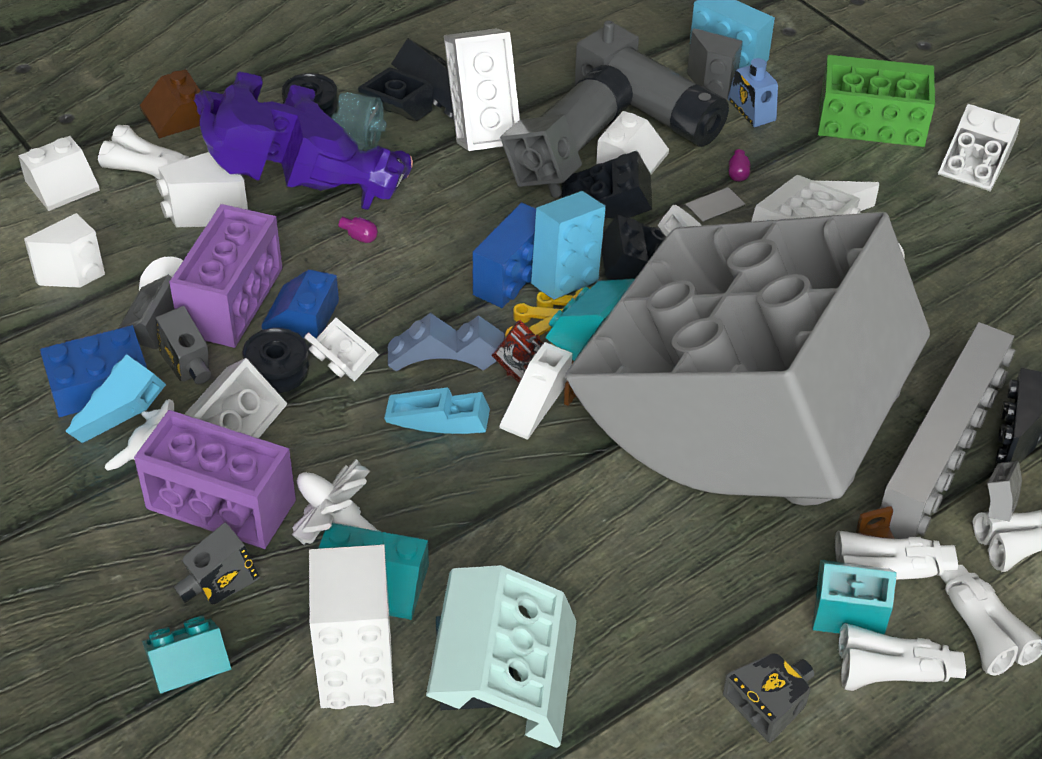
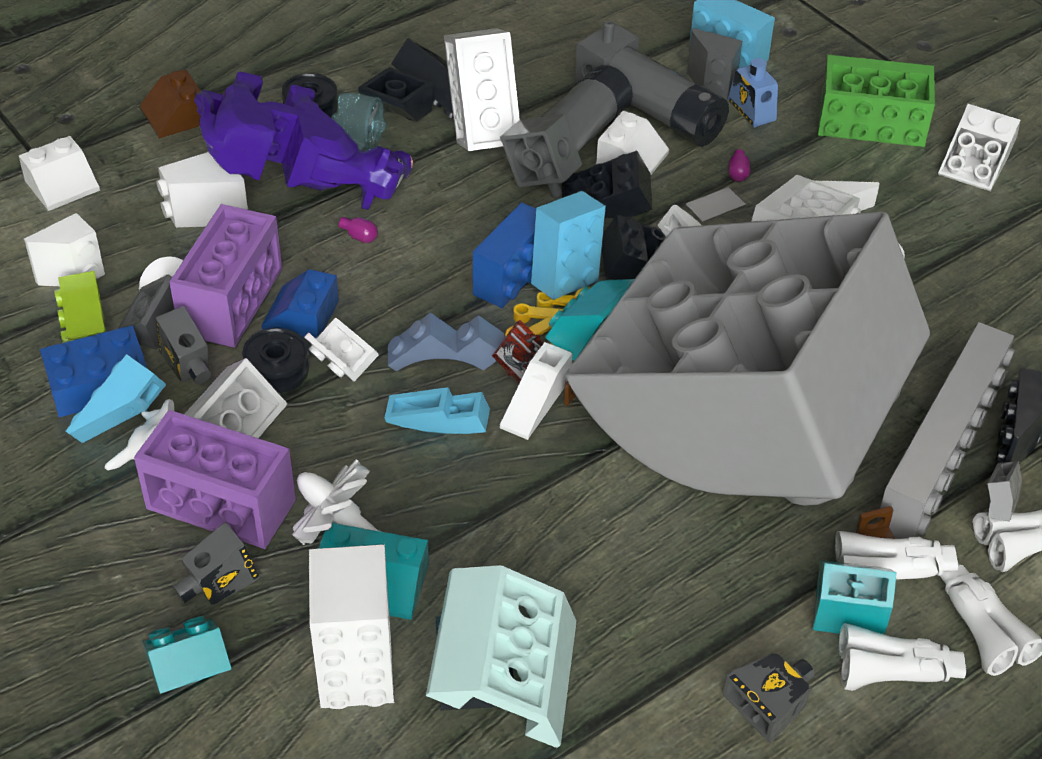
(81, 306): none -> lime brick
(133, 153): white piece -> none

